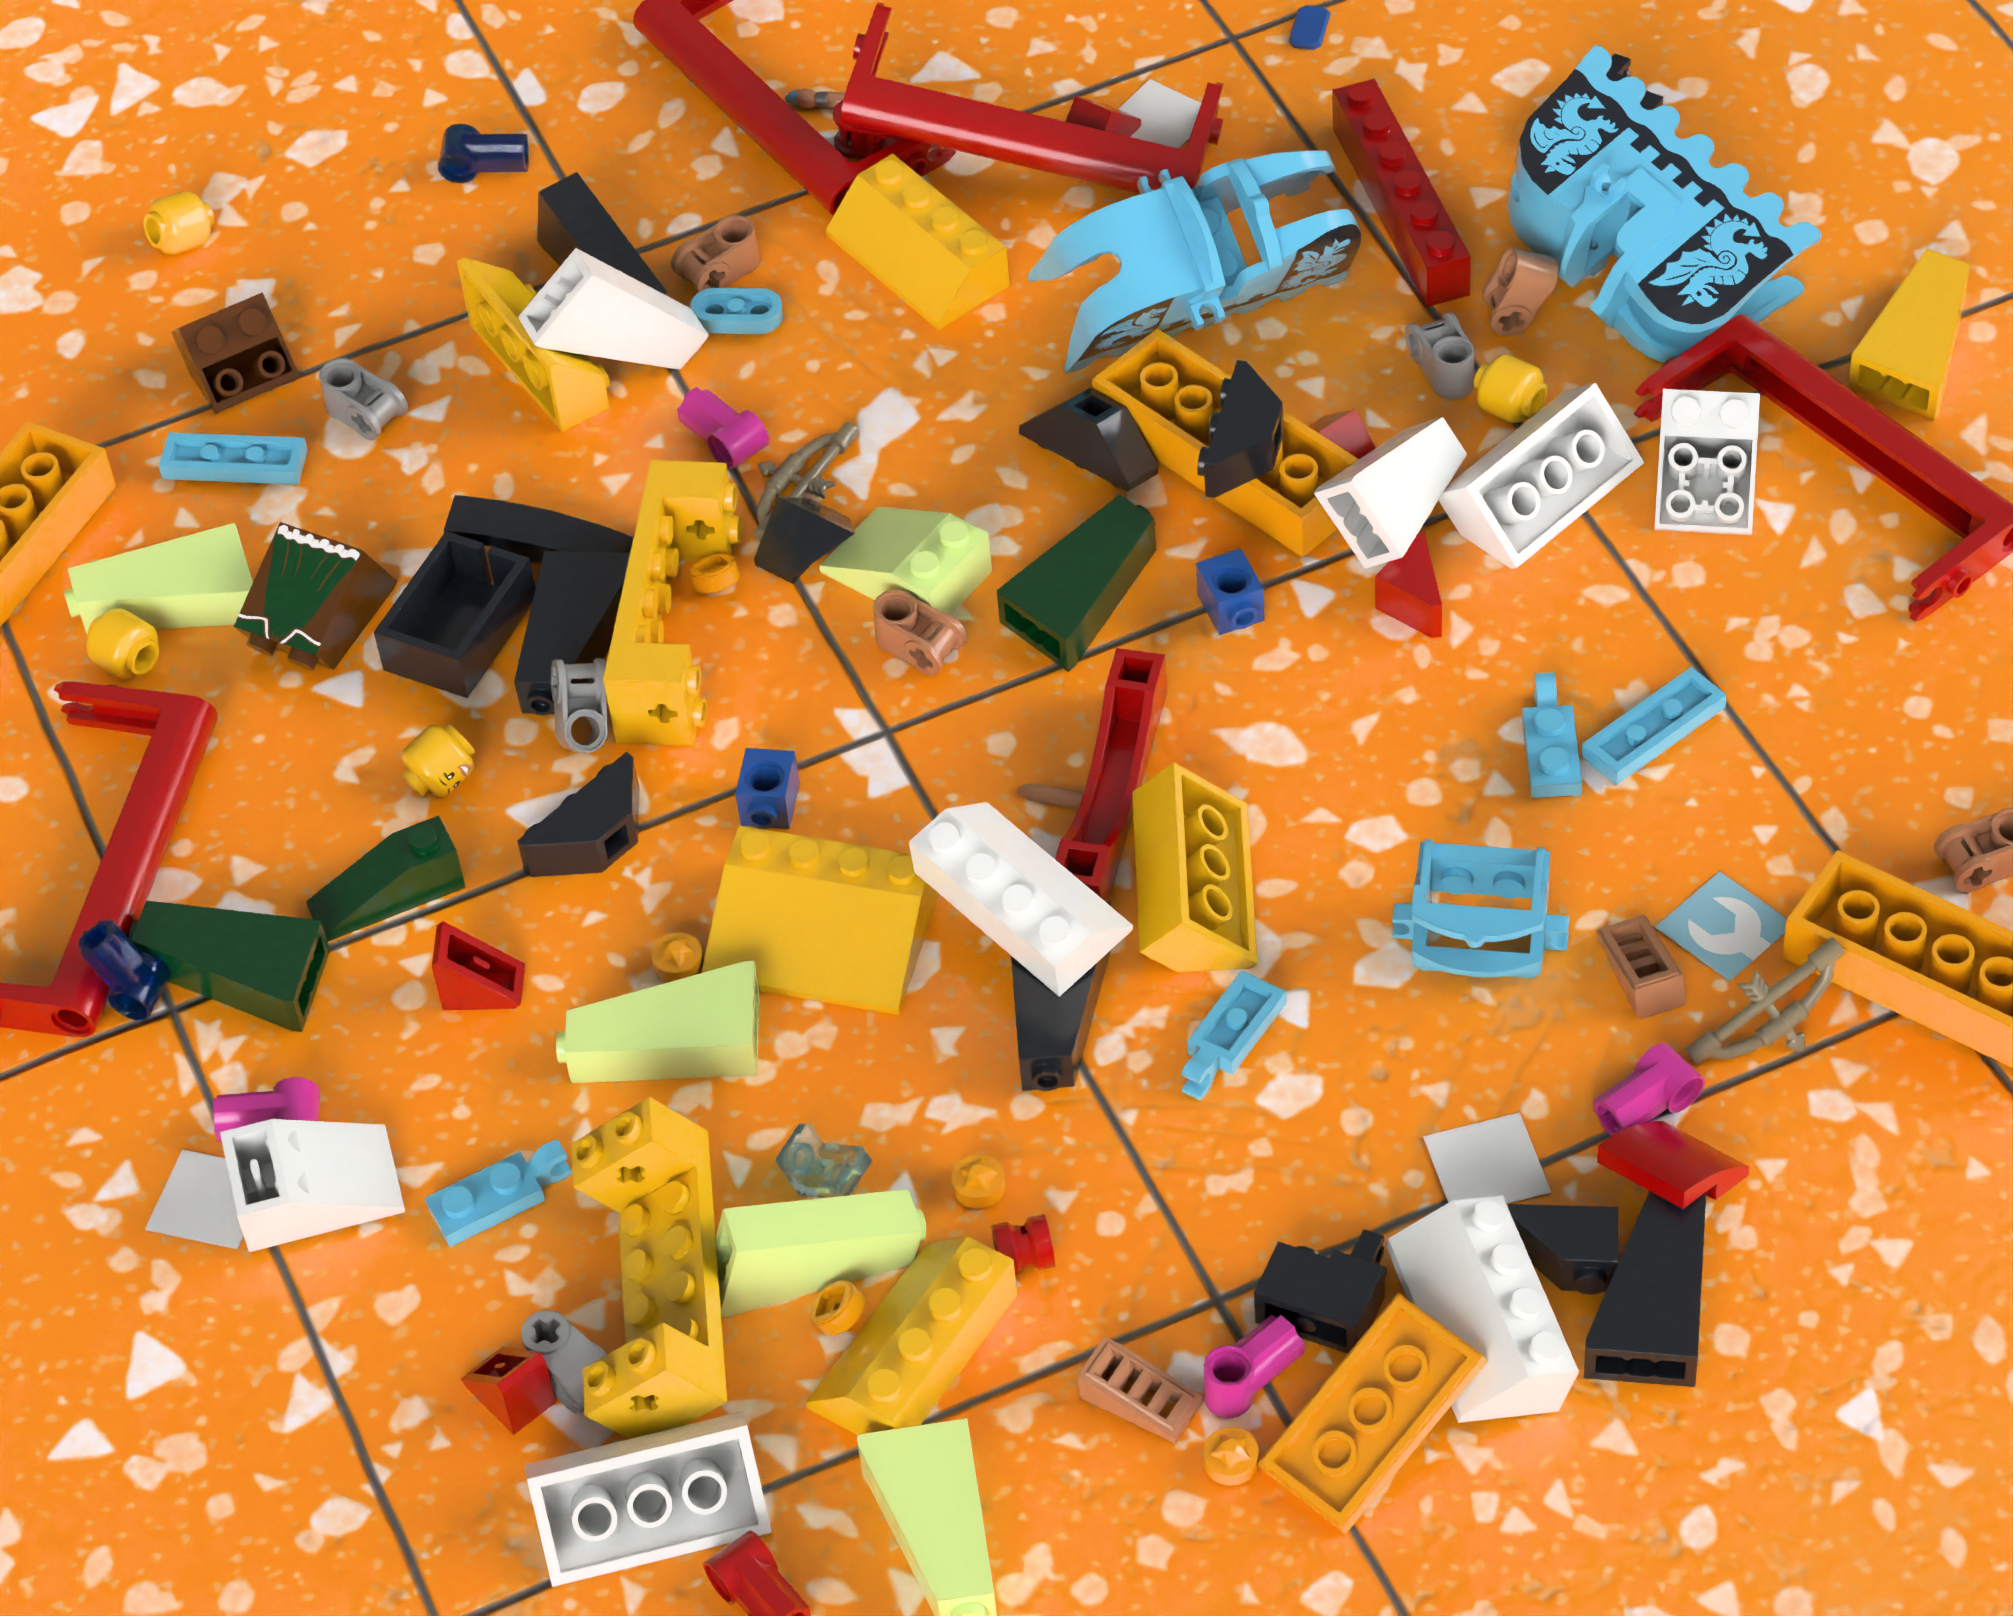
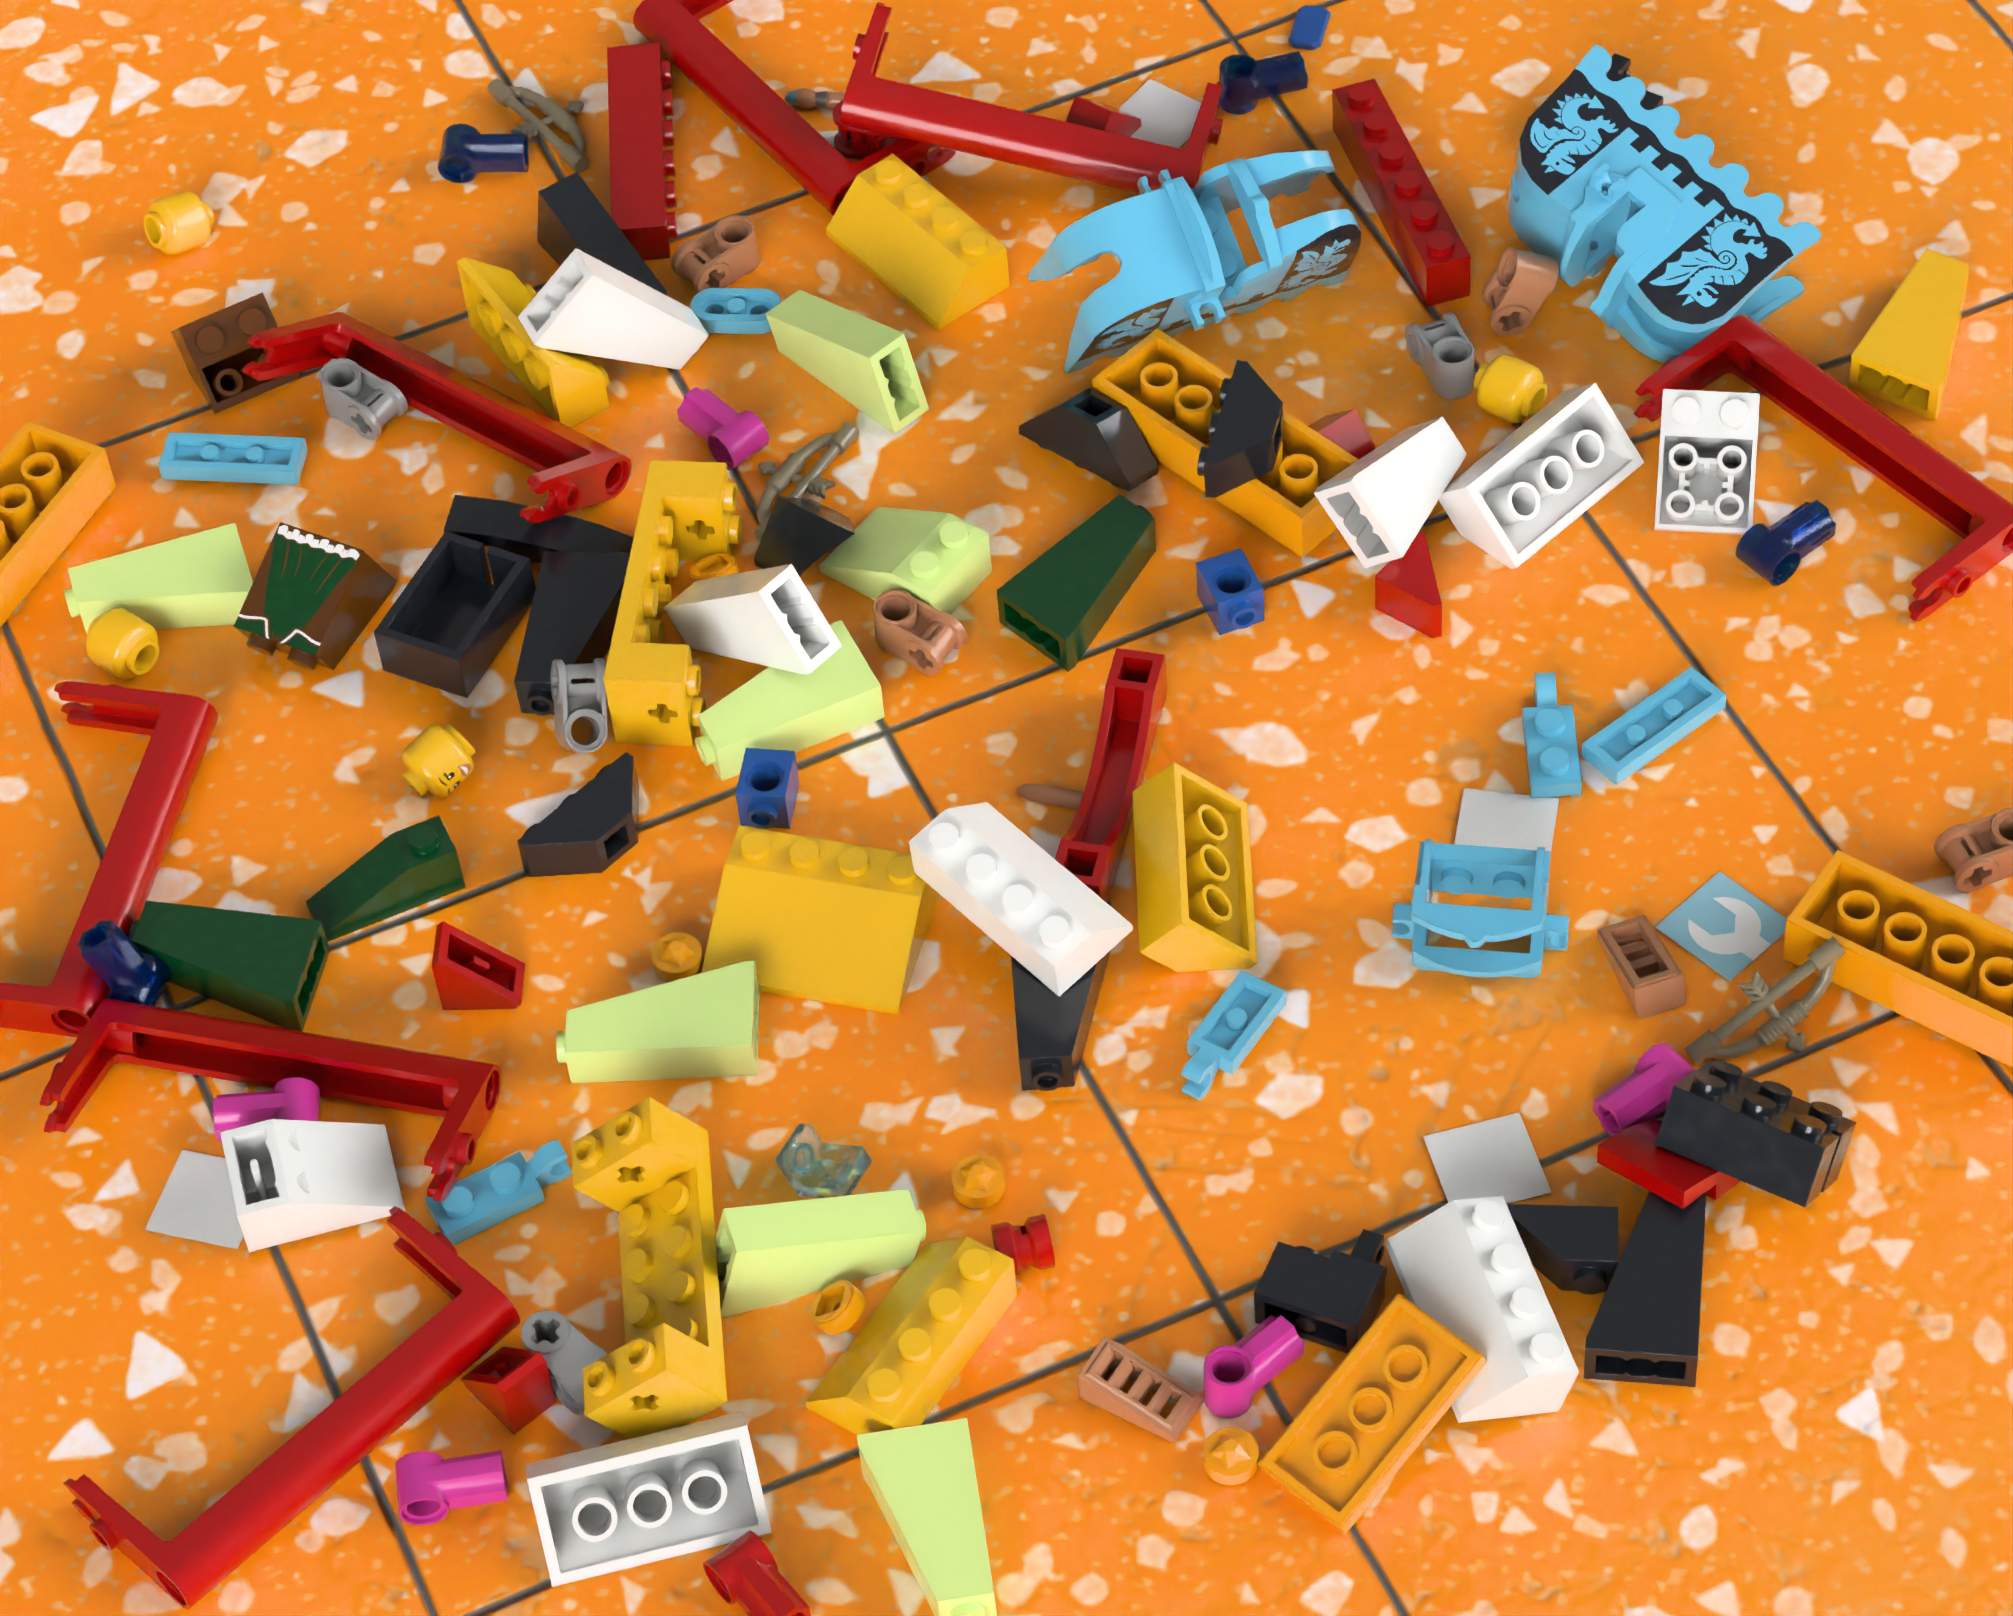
(262, 1055): none -> red piece
(329, 1443): none -> red piece
(434, 1485): none -> dark pink piece
(555, 114): none -> dark tan piece
(566, 461): none -> red piece
(639, 148): none -> red brick
(756, 619): none -> white slope
(791, 708): none -> yellowish green slope
(851, 356): none -> yellowish green slope
(1251, 80): none -> clear blue piece
(1506, 820): none -> white sticker
(1756, 1132): none -> black piece
(1778, 549): none -> clear blue piece

